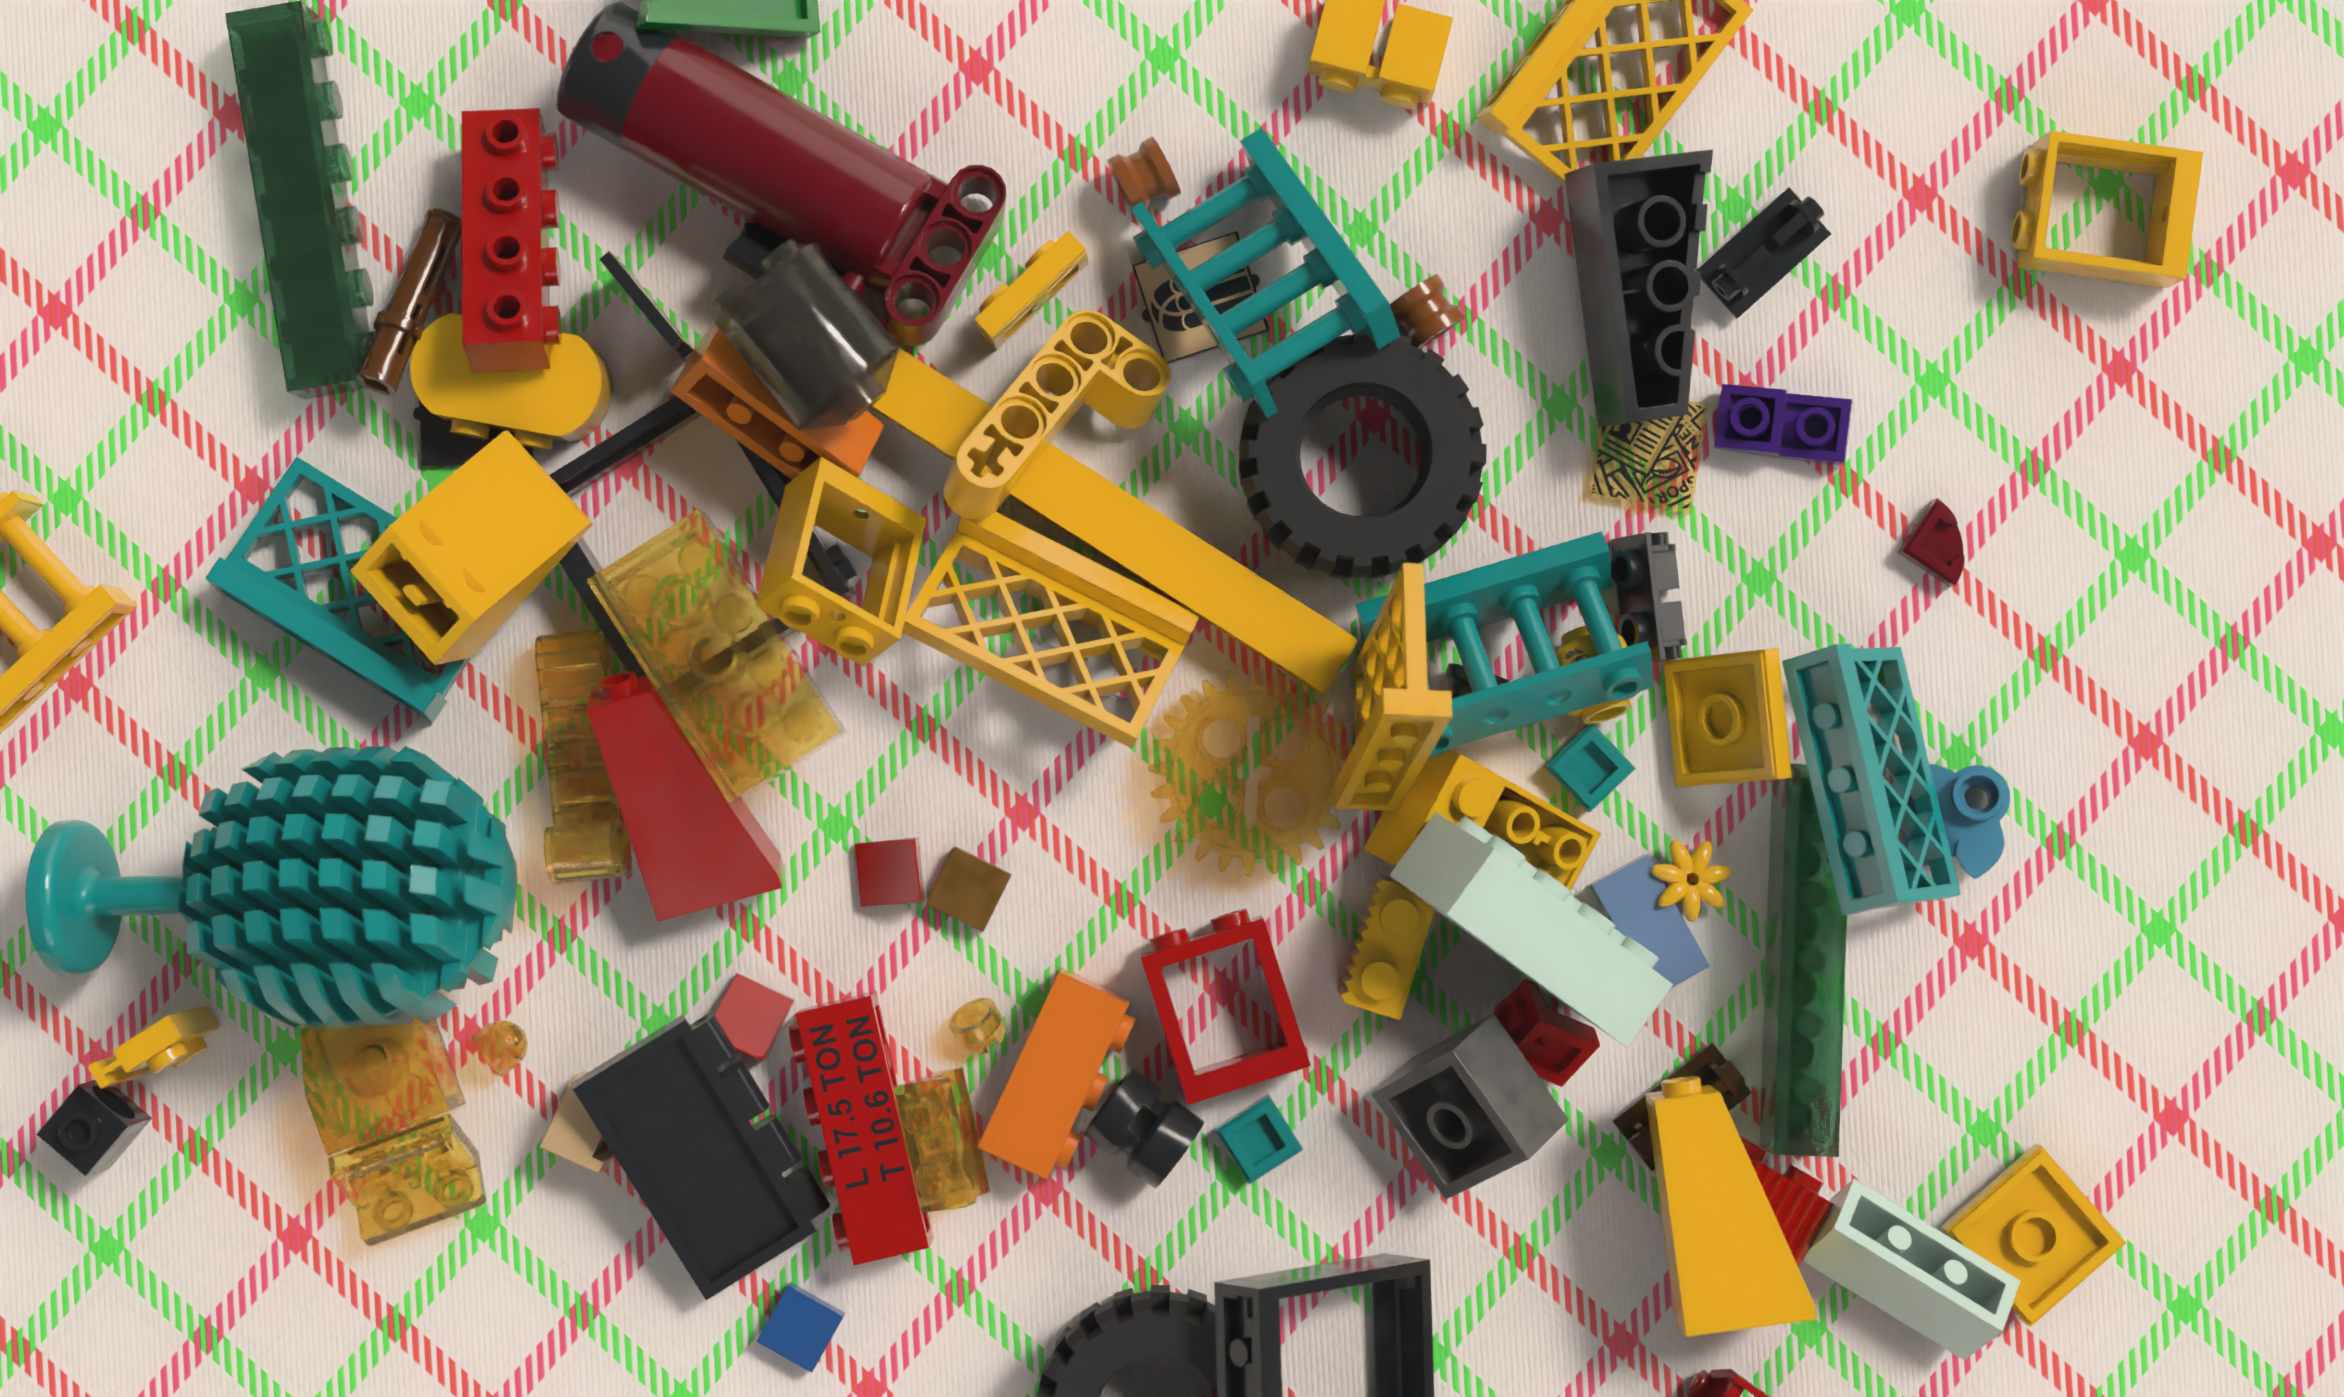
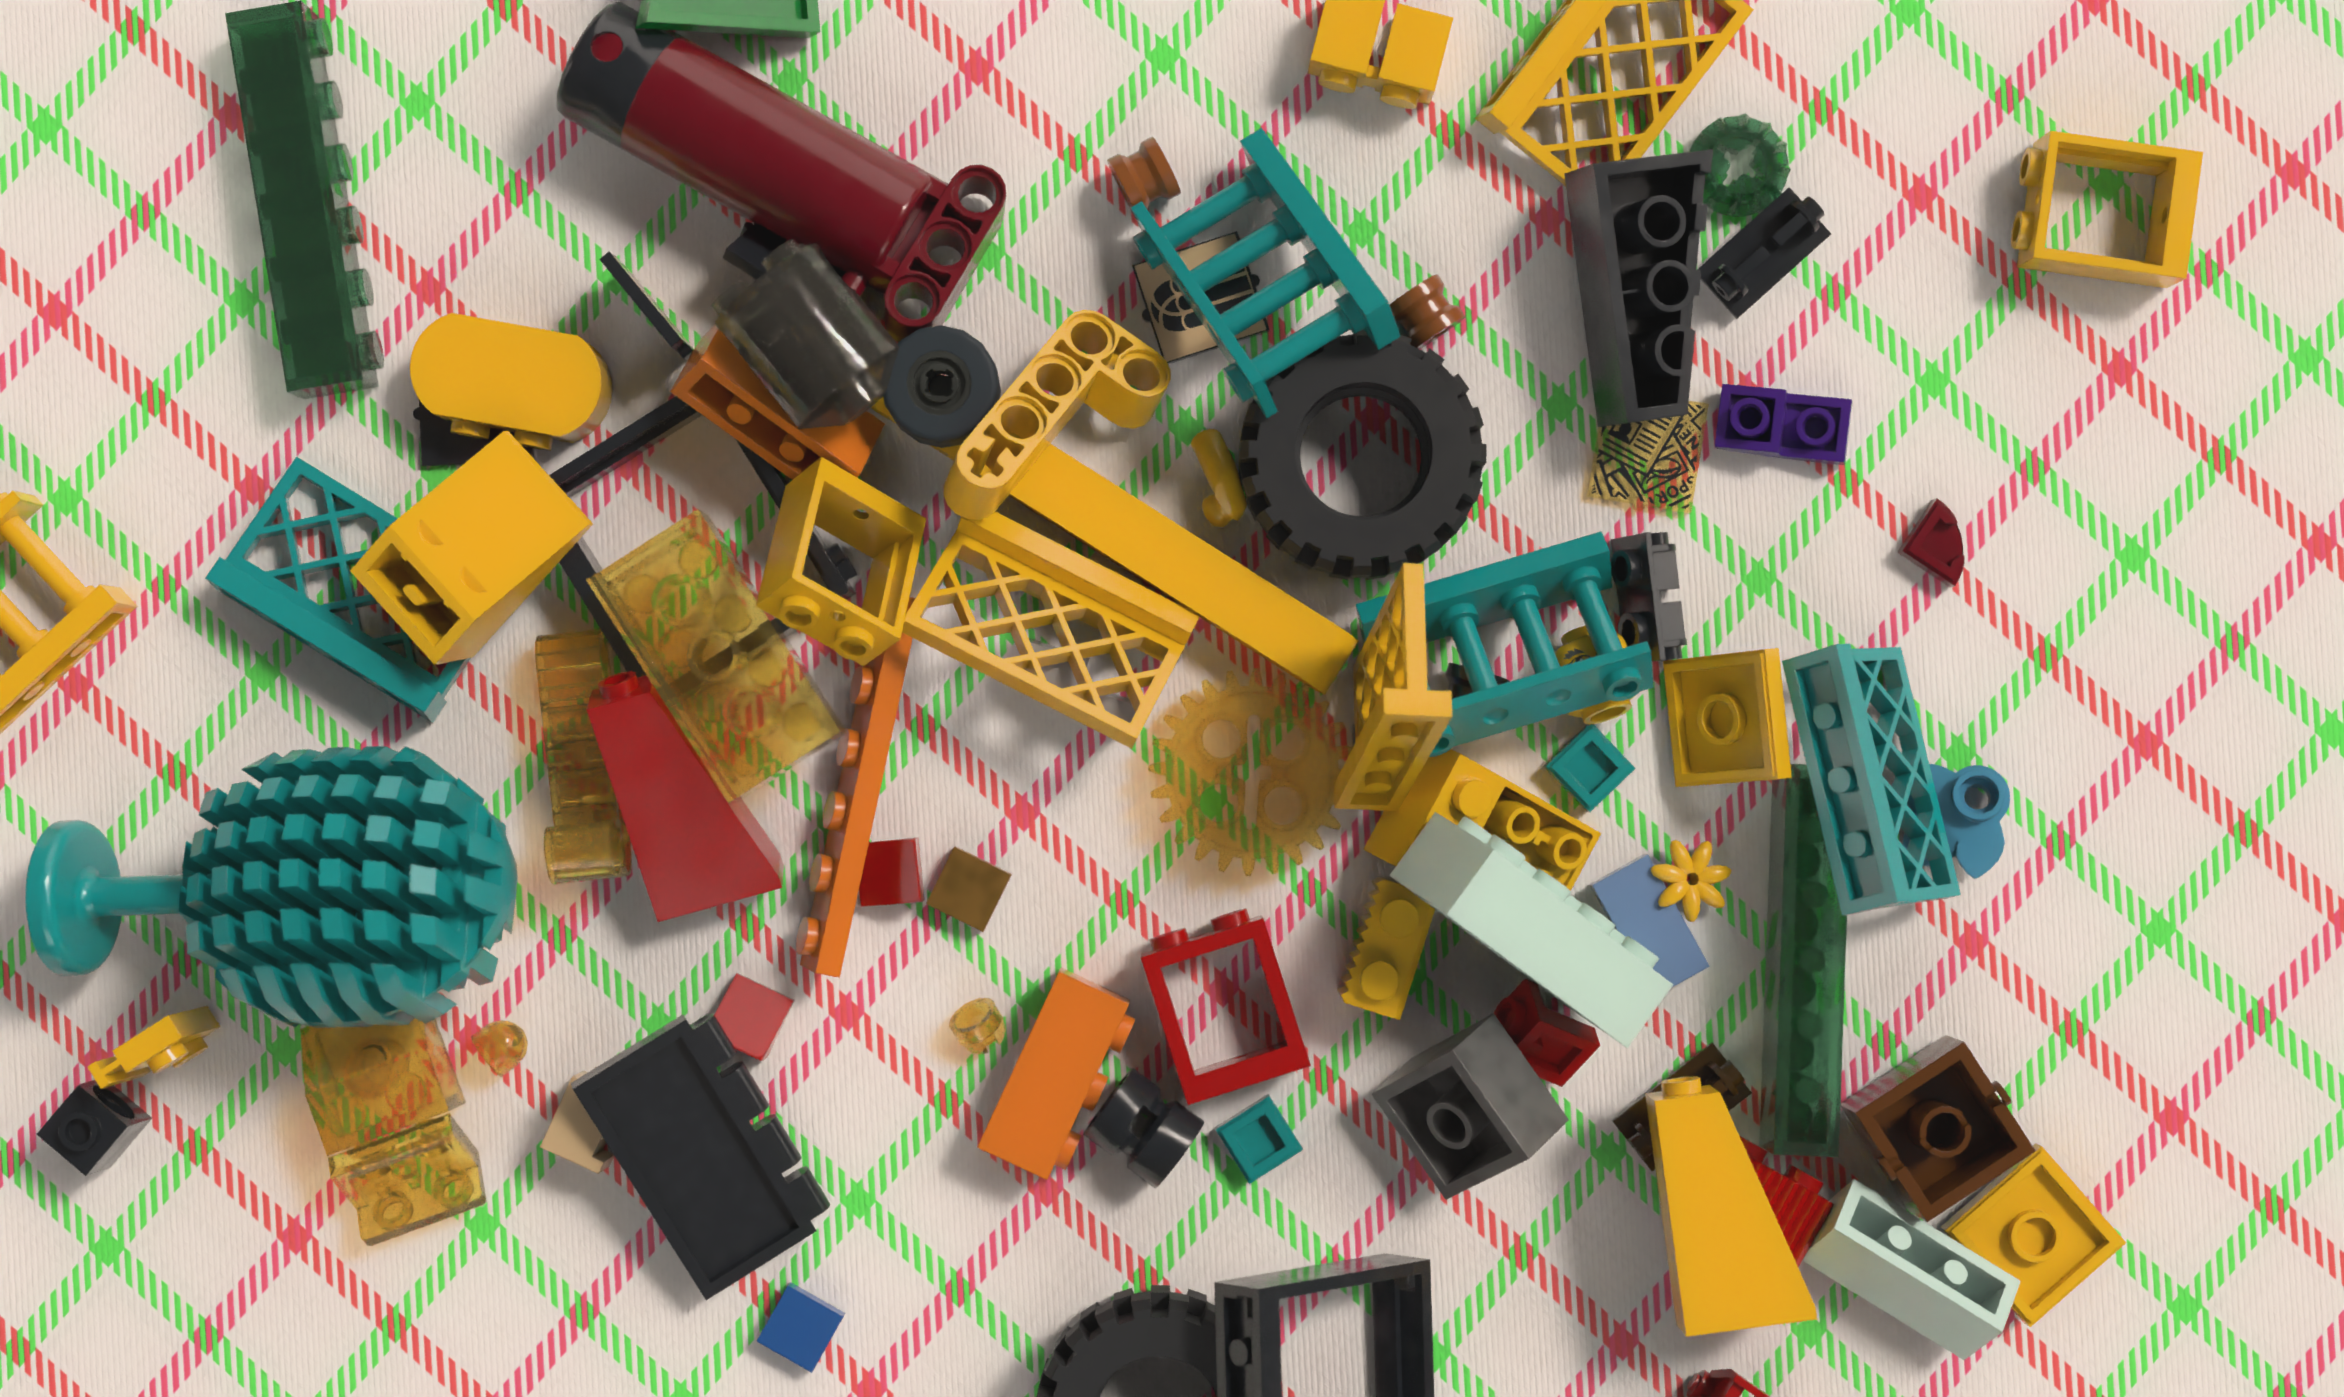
(406, 313): reddish brown pin -> none
(507, 240): red brick -> none
(852, 809): none -> orange plate
(861, 1128): red brick -> none
(942, 1140): clear yellow bracket -> none
(954, 401): none -> black wheel
(1045, 276): yellow plate -> none
(1222, 474): none -> yellow arm
(1769, 161): none -> clear green gear
(1938, 1127): none -> reddish brown brick

